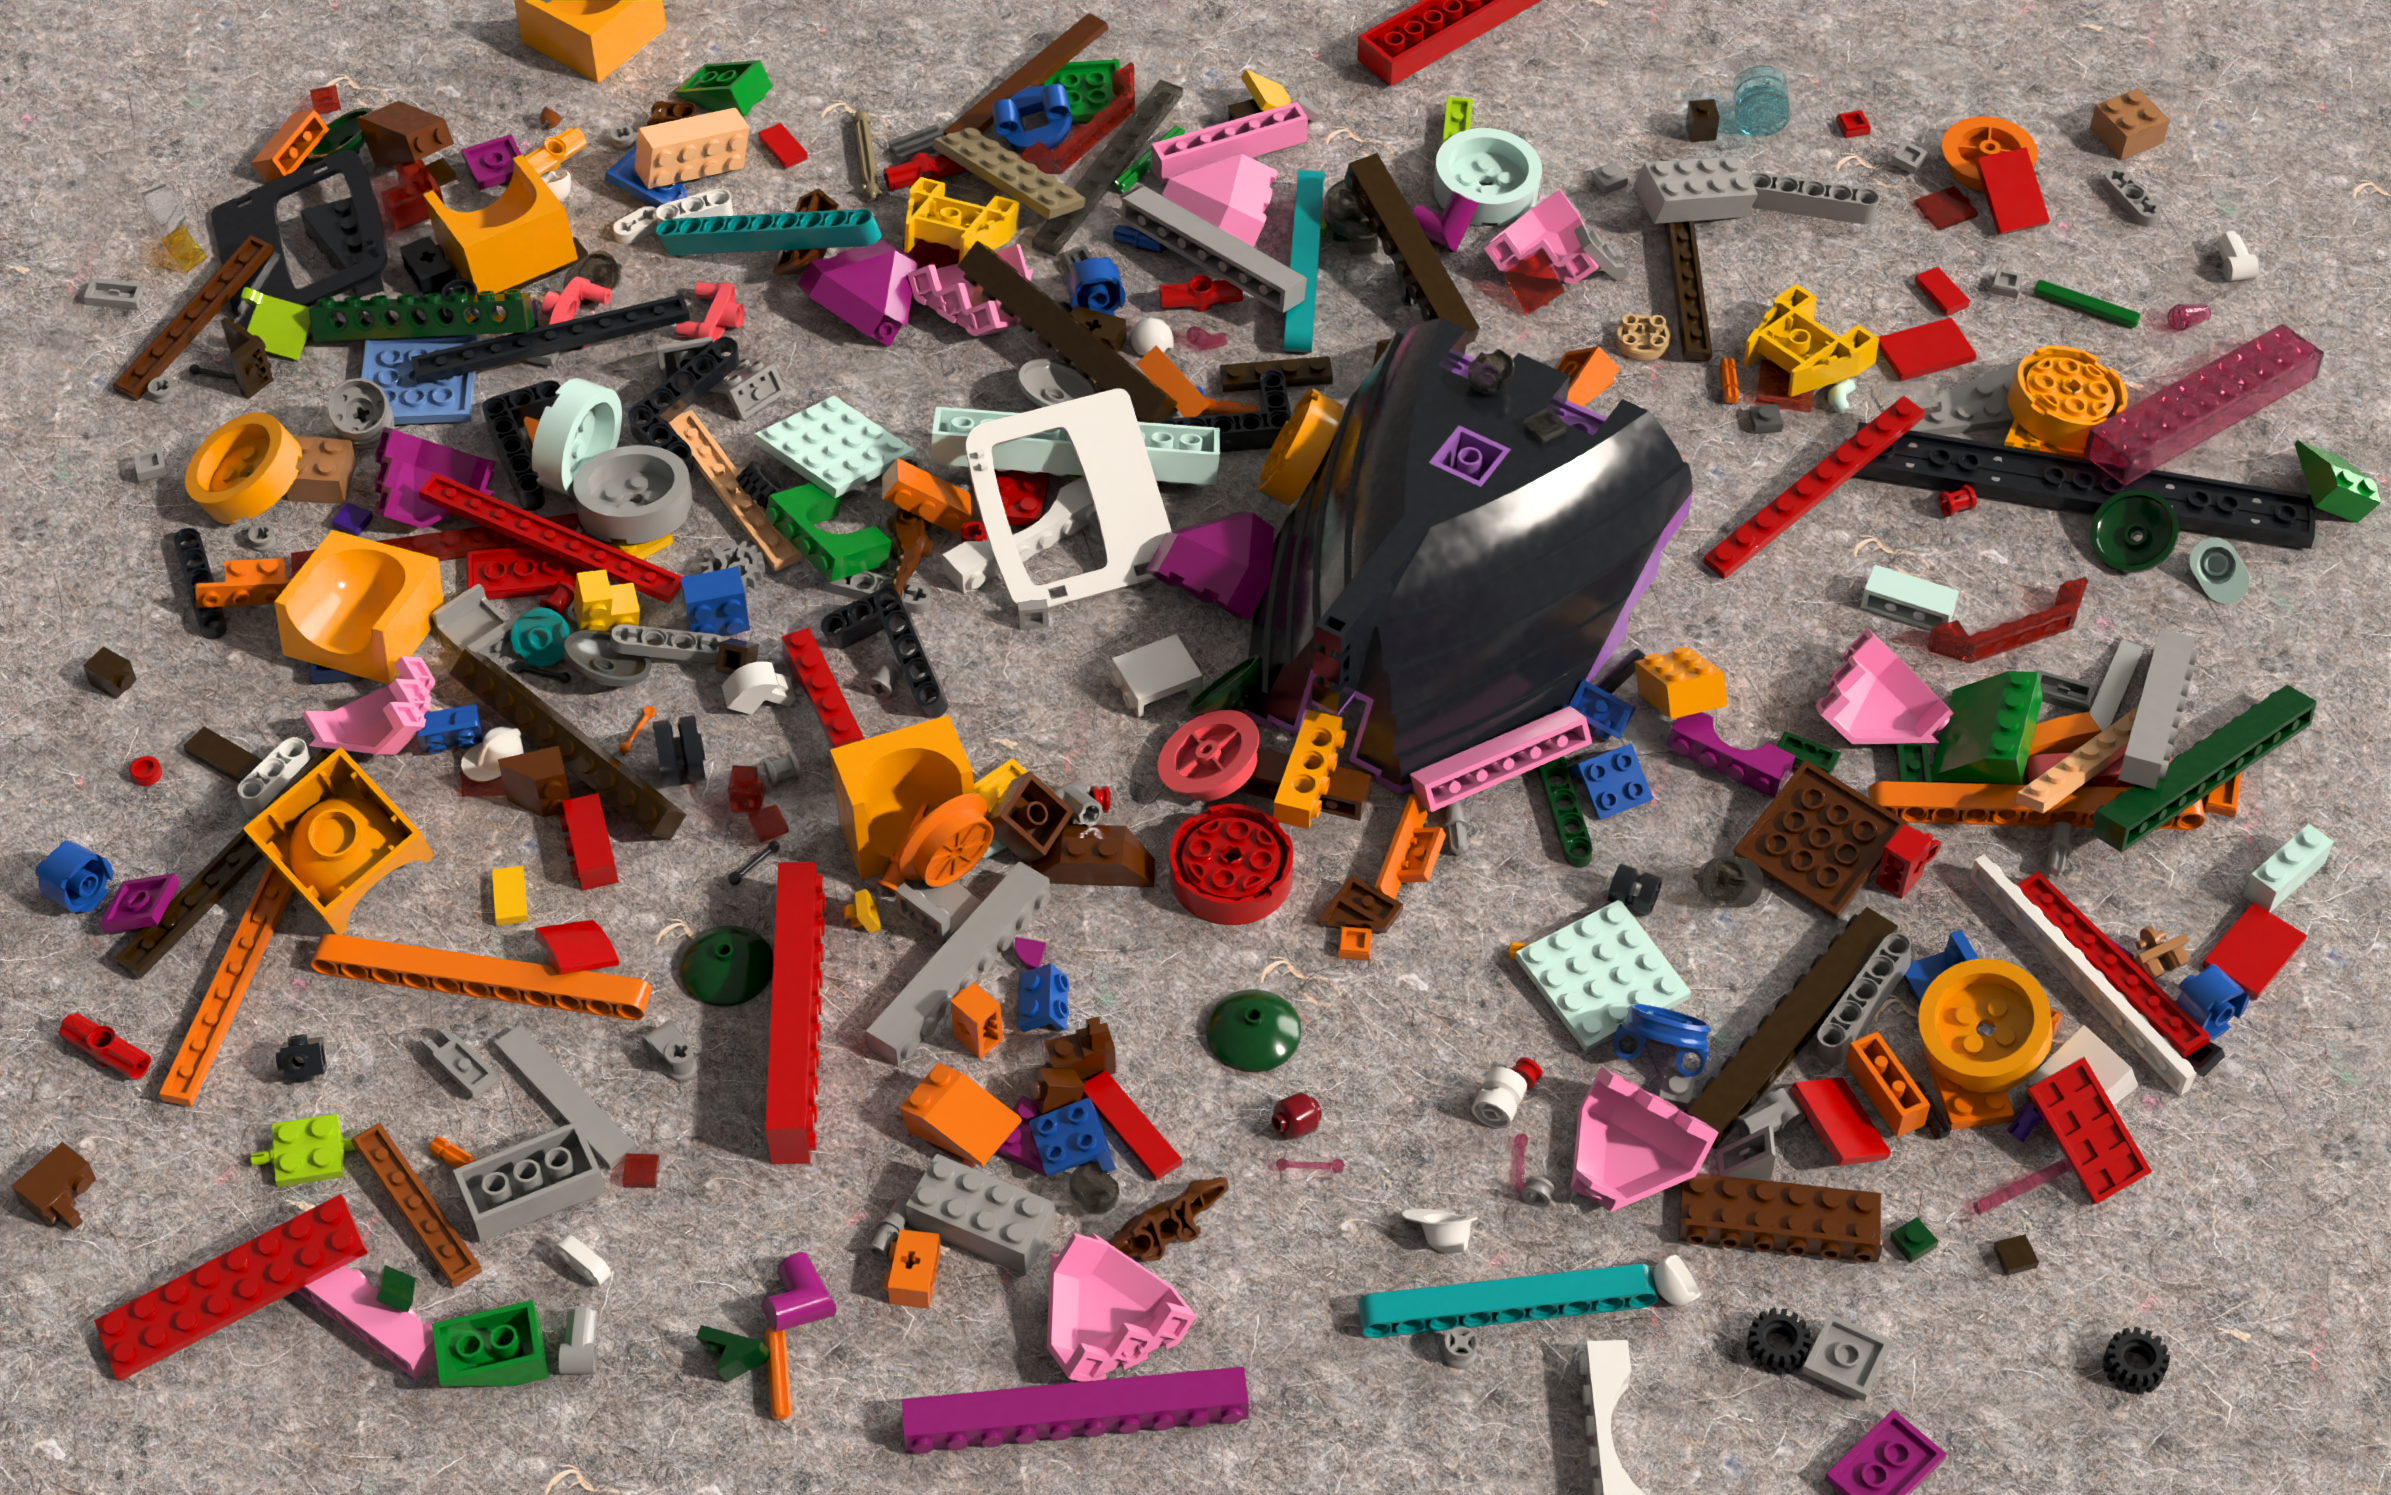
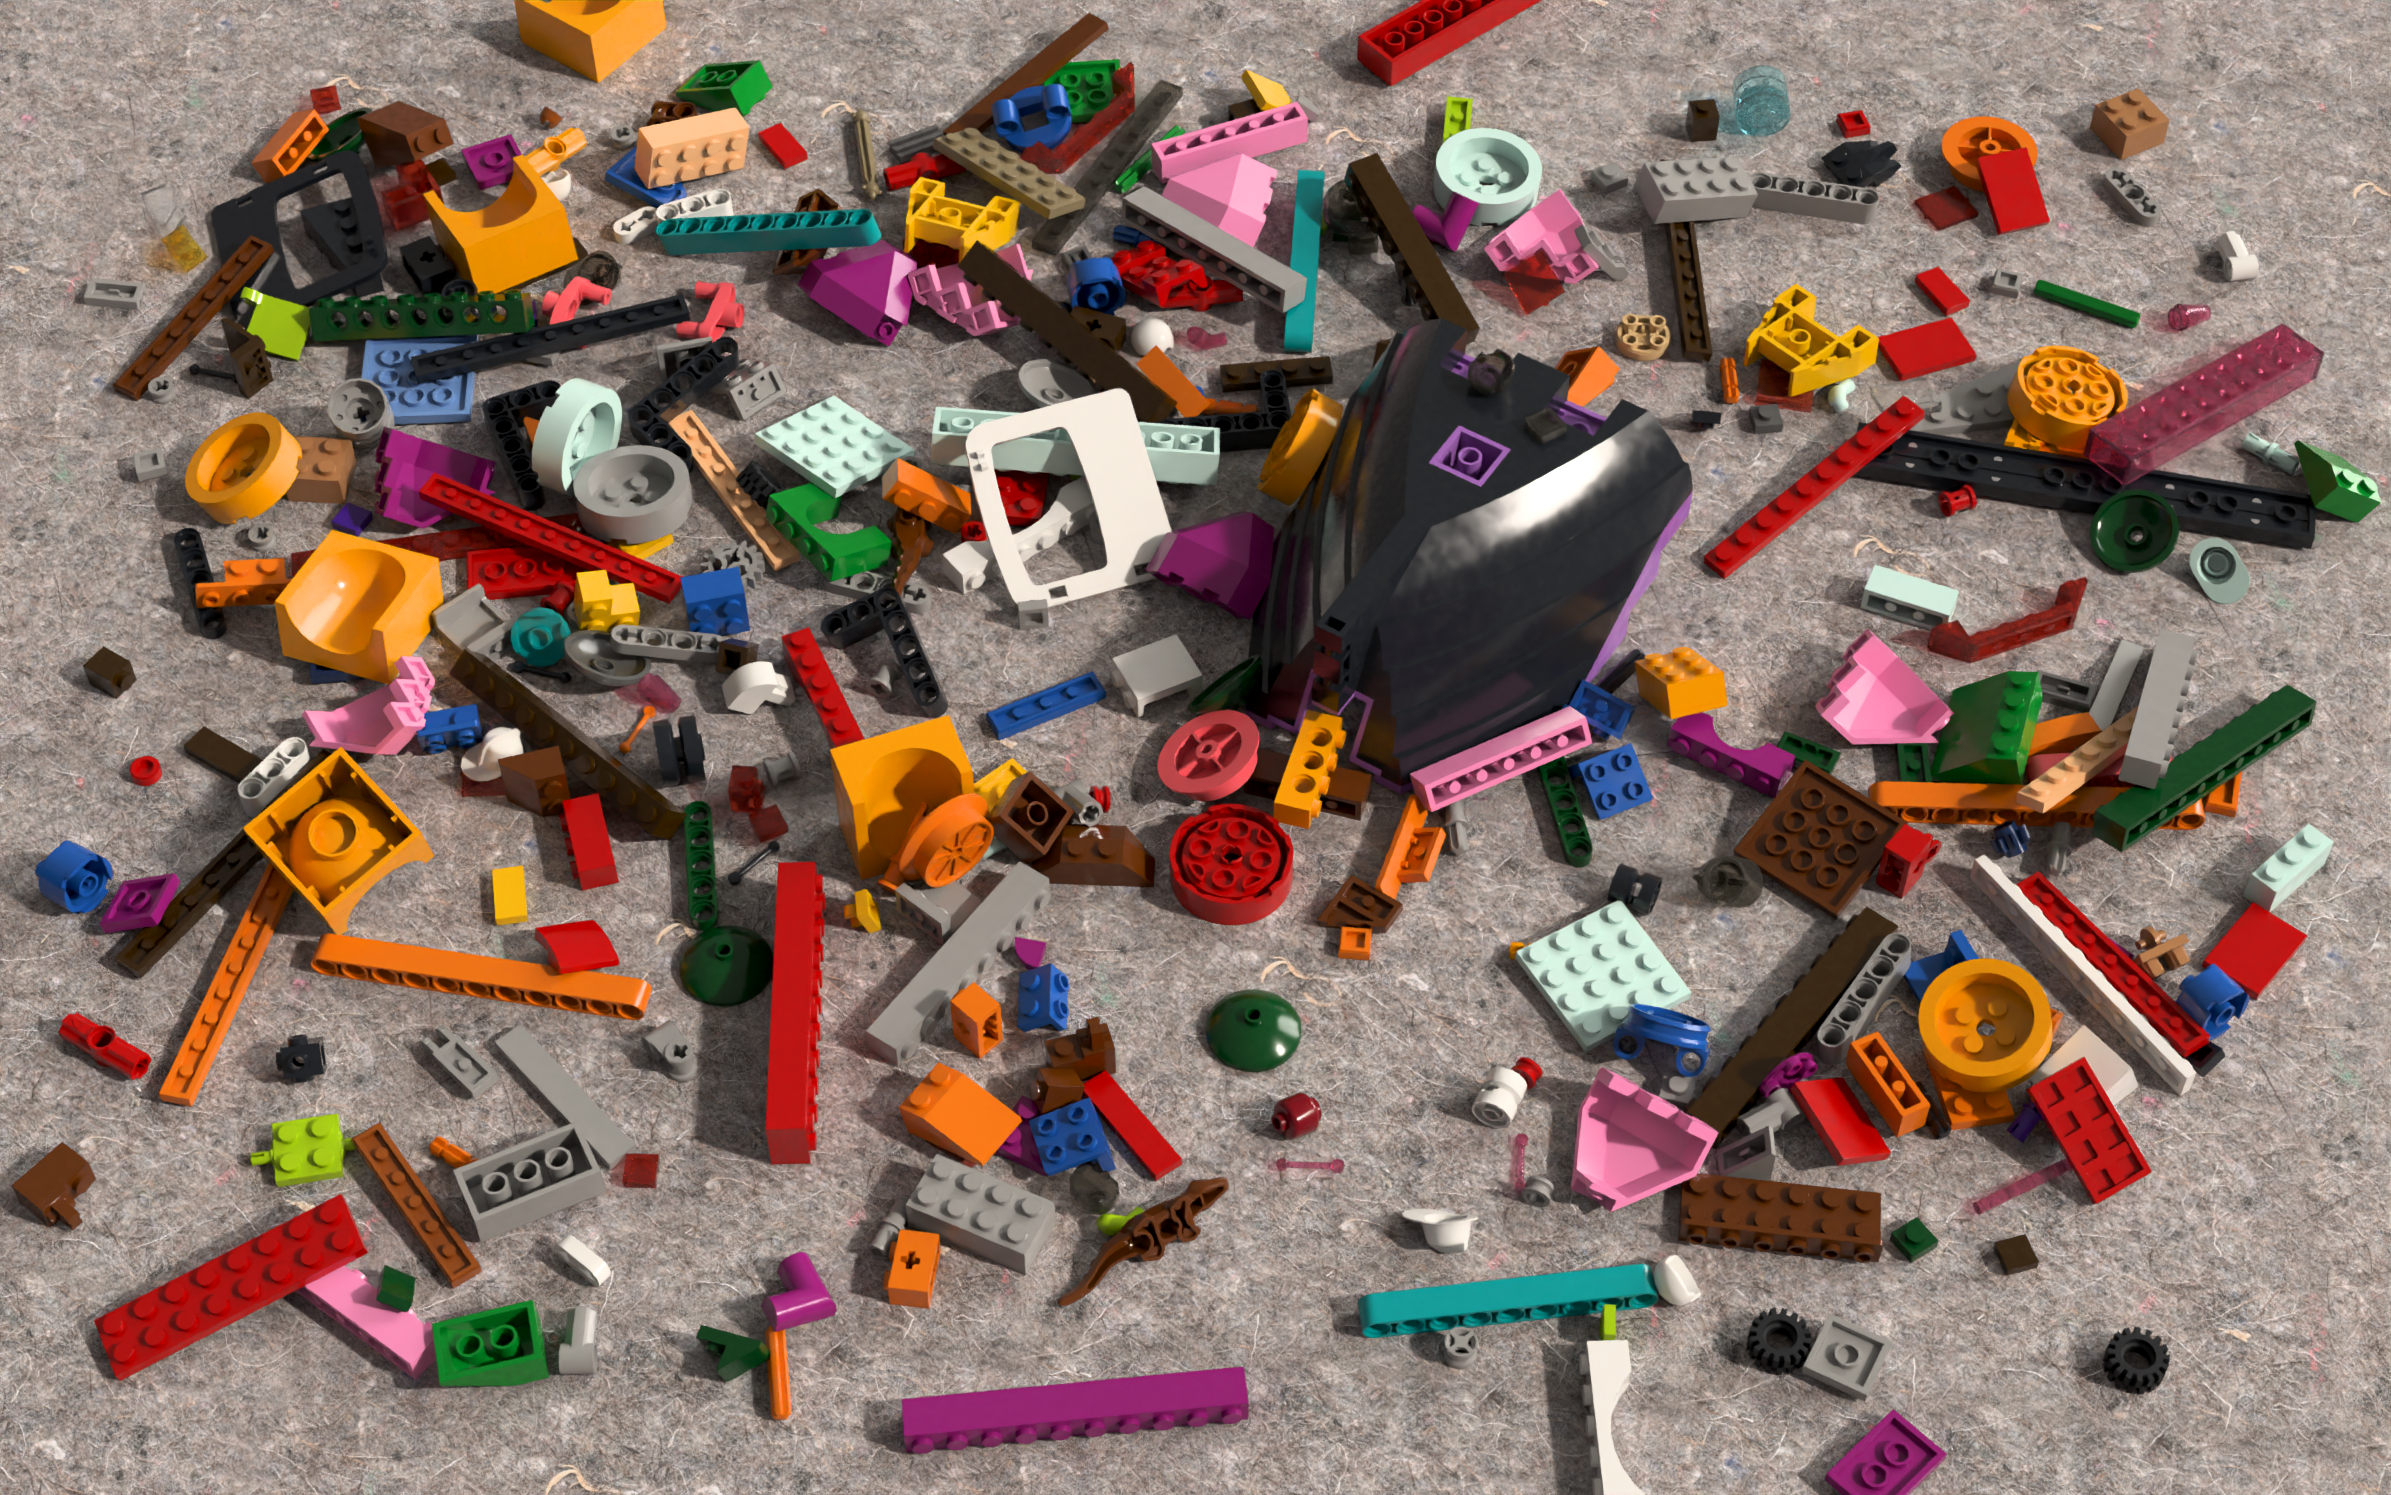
(658, 692): none -> clear pink cone
(701, 877): none -> dark green beam
(1045, 705): none -> blue tile
(1108, 1310): bright pink panel -> none
(1111, 1222): none -> lime arm
(1153, 274): none -> red piece
(1608, 1323): none -> lime tile
(1706, 419): none -> black plate
(1787, 1073): none -> magenta dish
(1862, 162): none -> black plate
(1909, 157): light grey plate -> none
(2010, 838): none -> dark blue gear
(2270, 453): none -> light aqua pin

